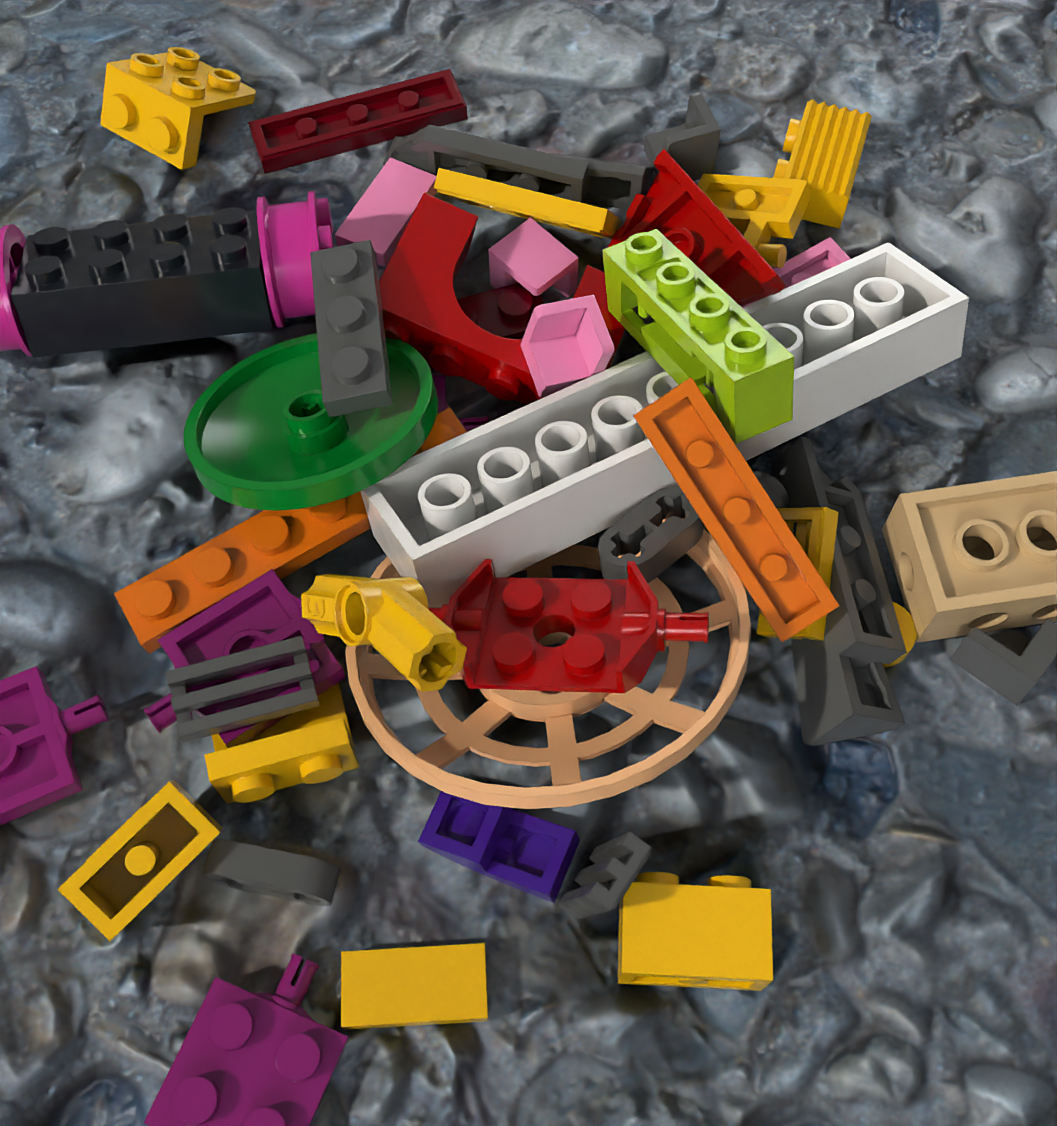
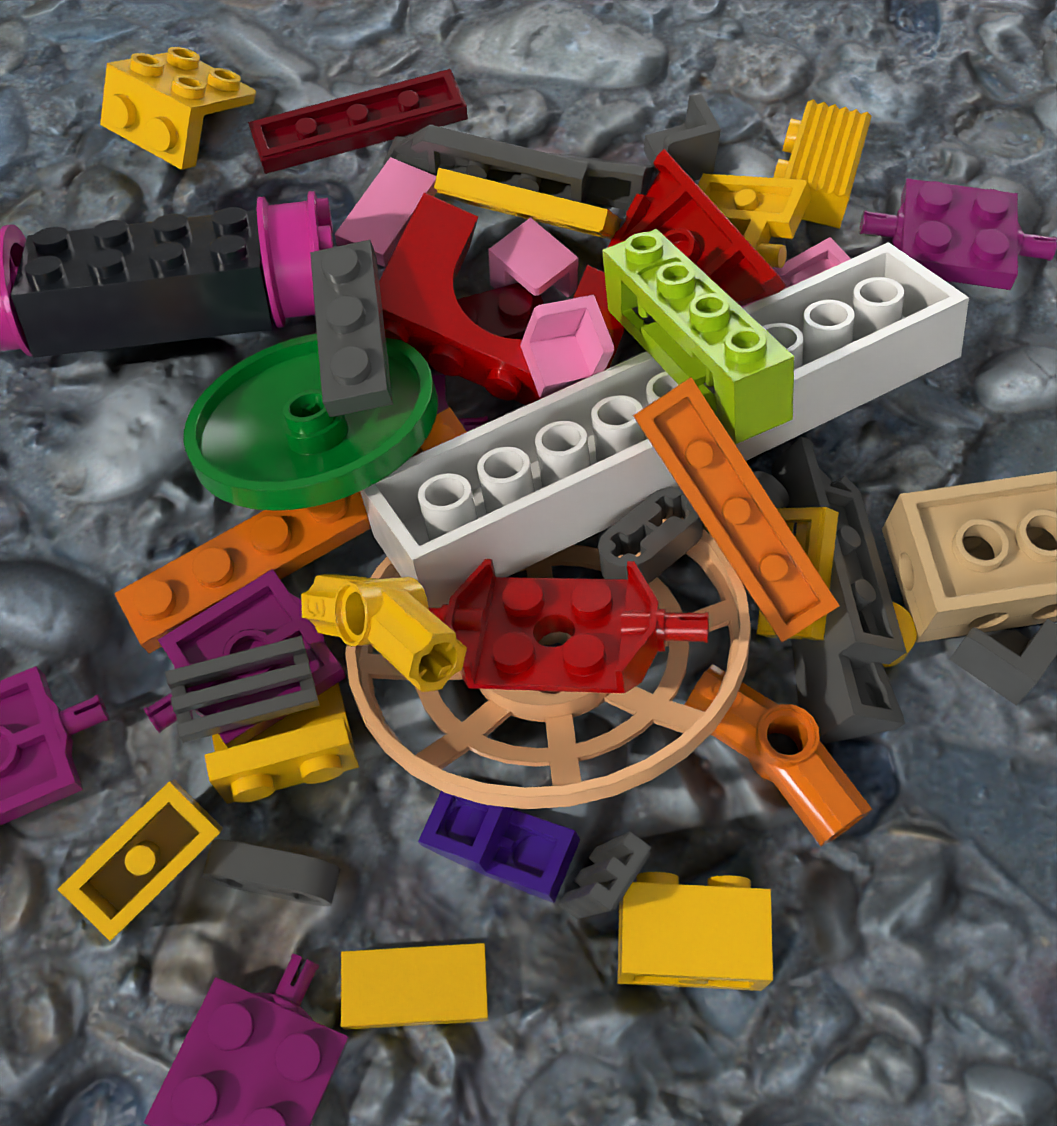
(807, 780): none -> orange piece
(960, 232): none -> magenta plate

